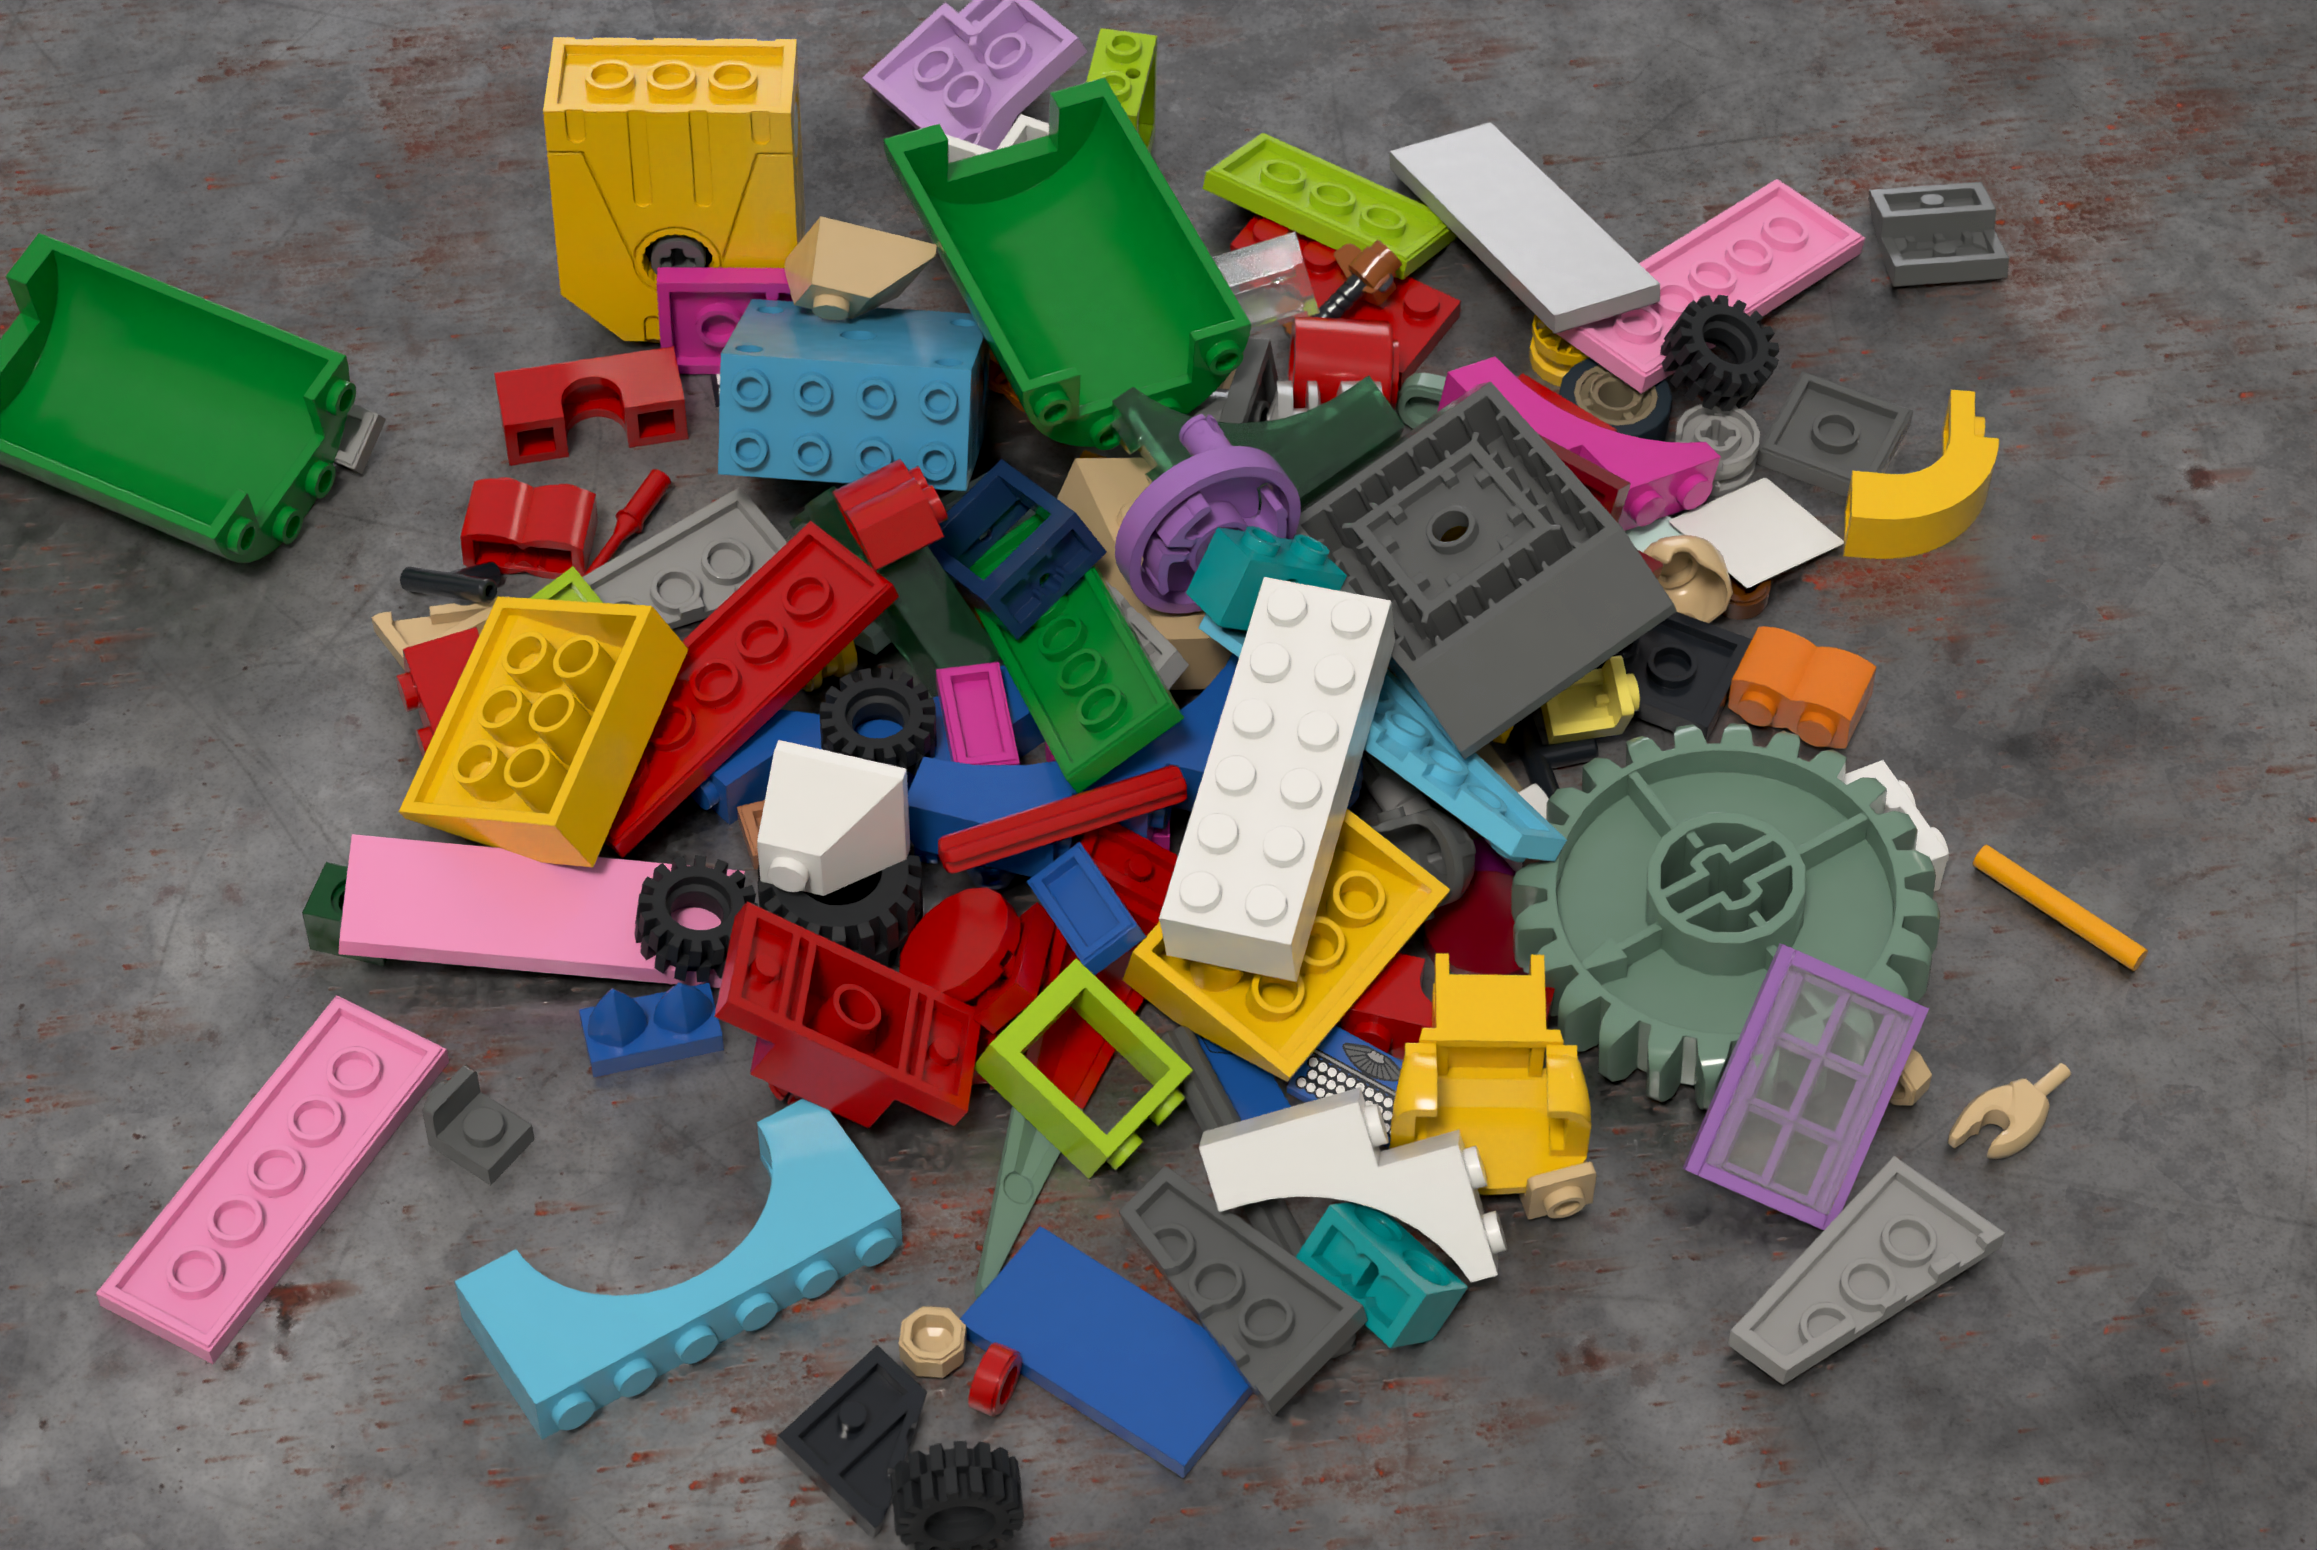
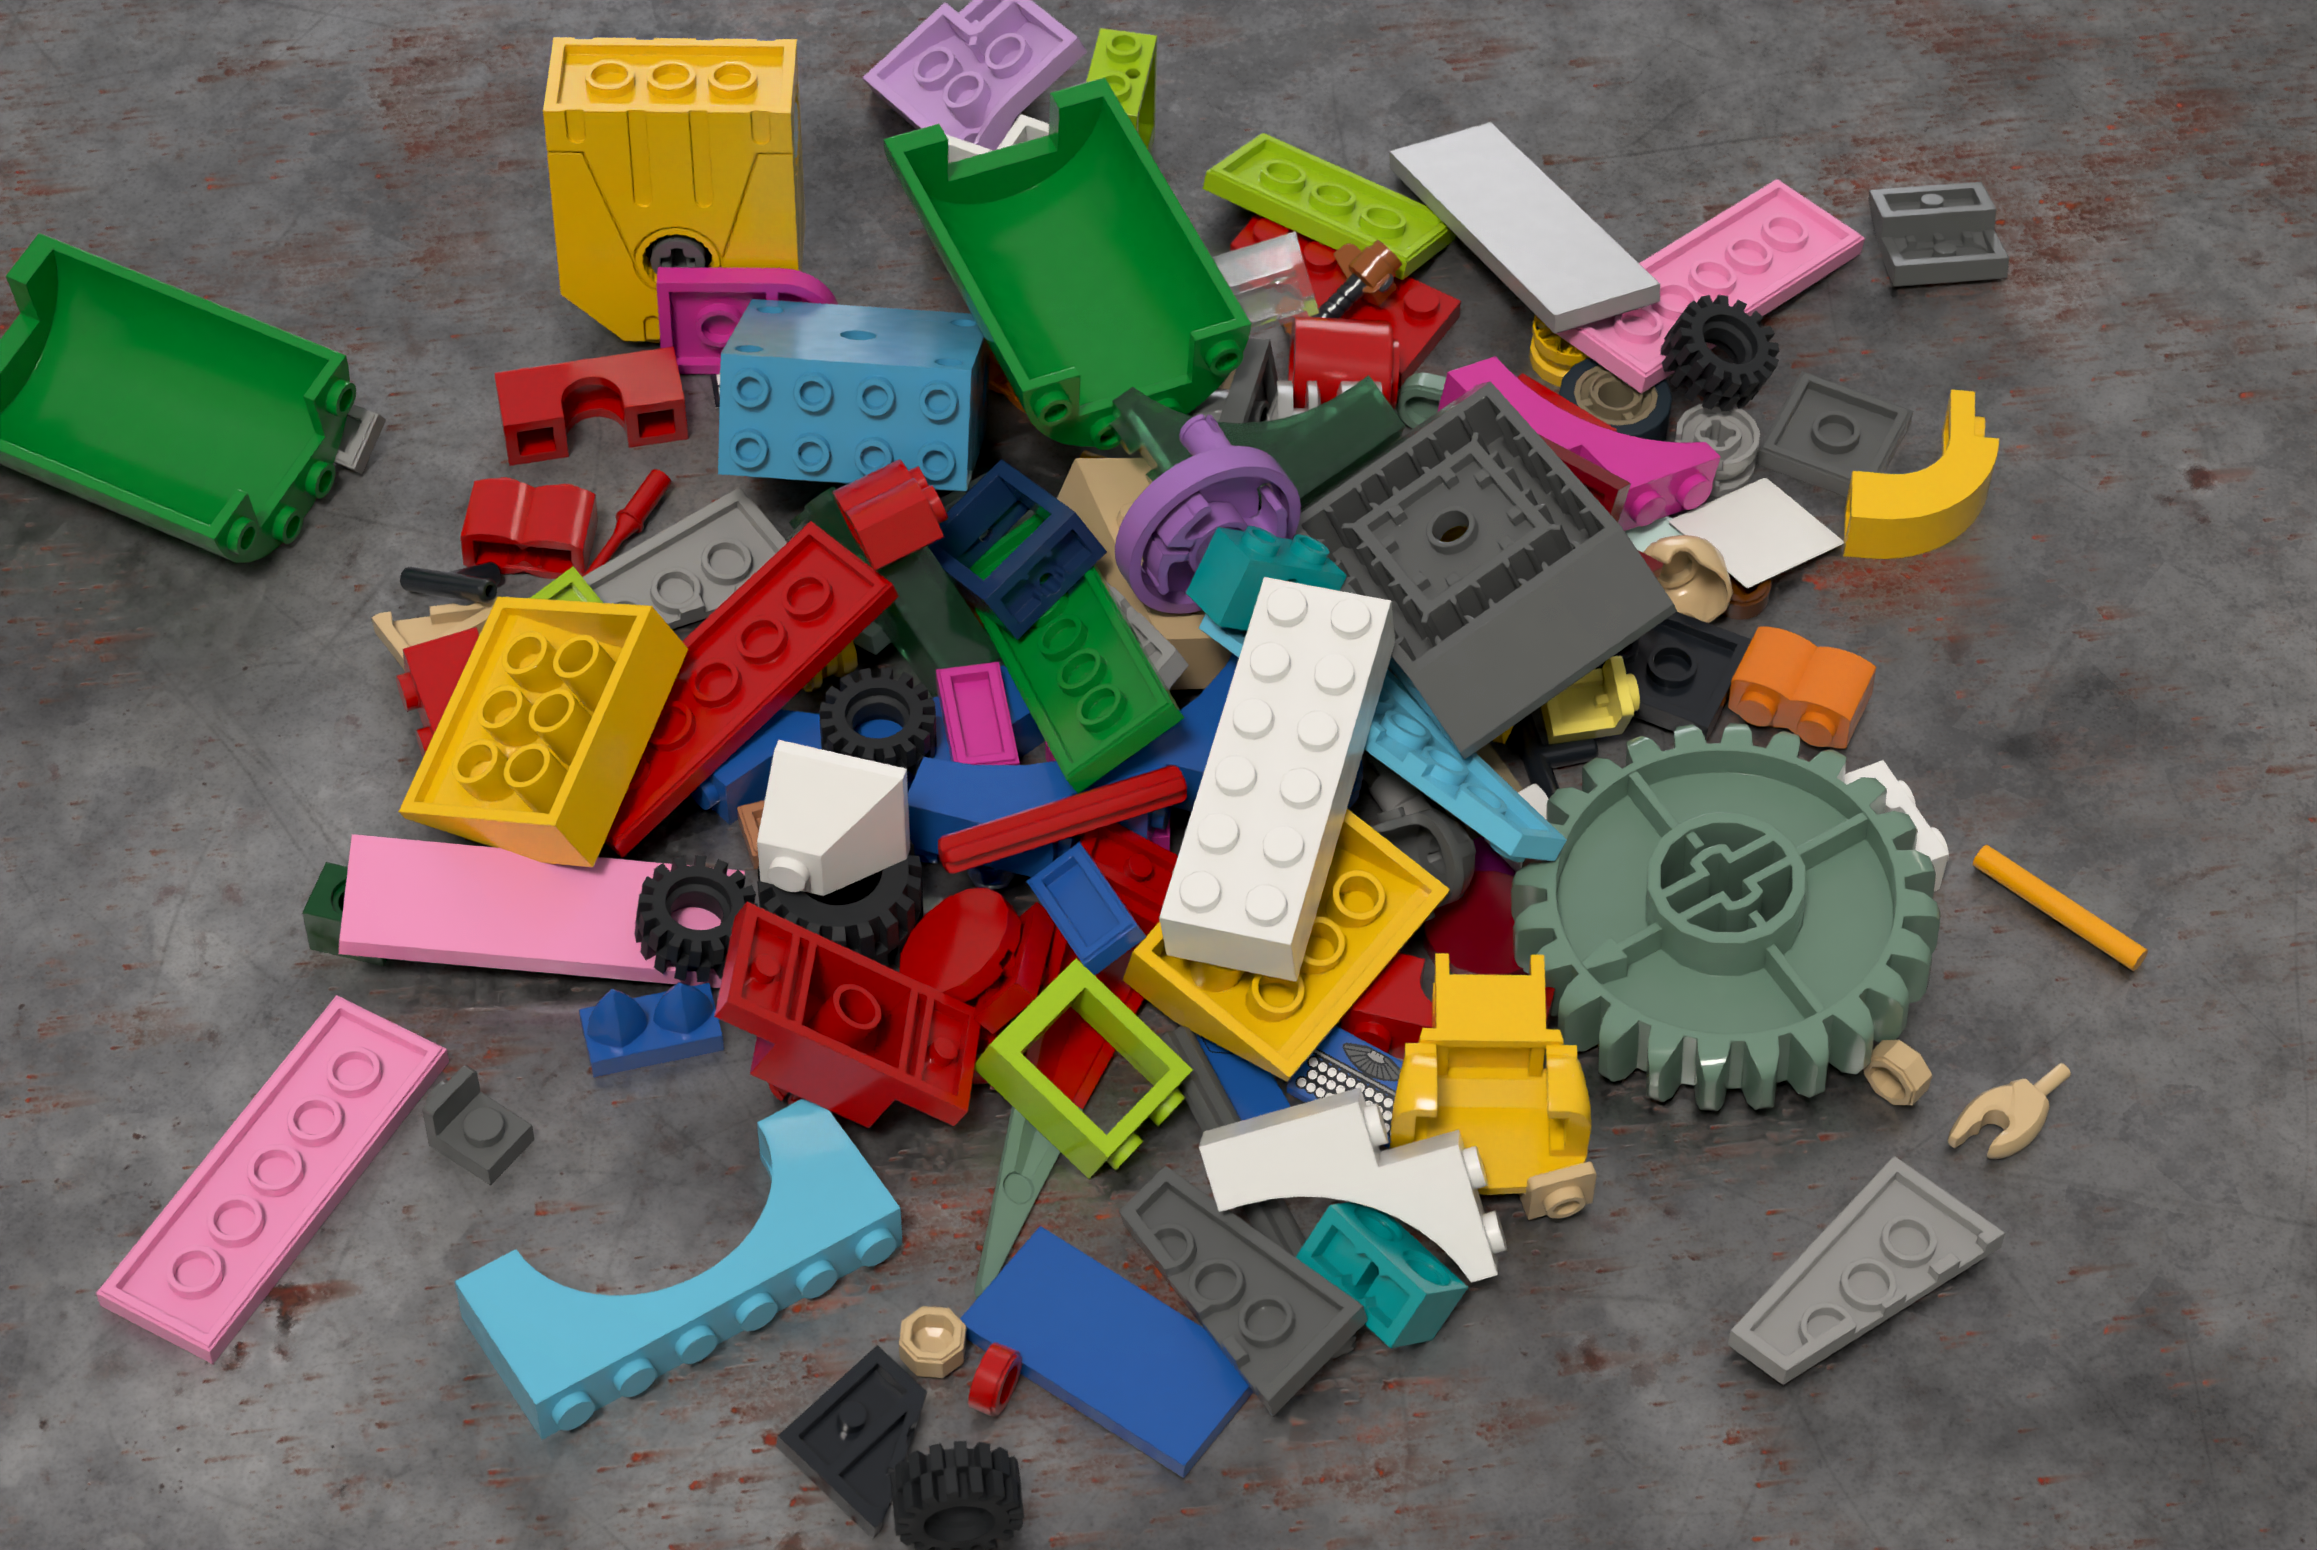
(852, 268): tan slope -> none
(1805, 1088): clear piece -> none

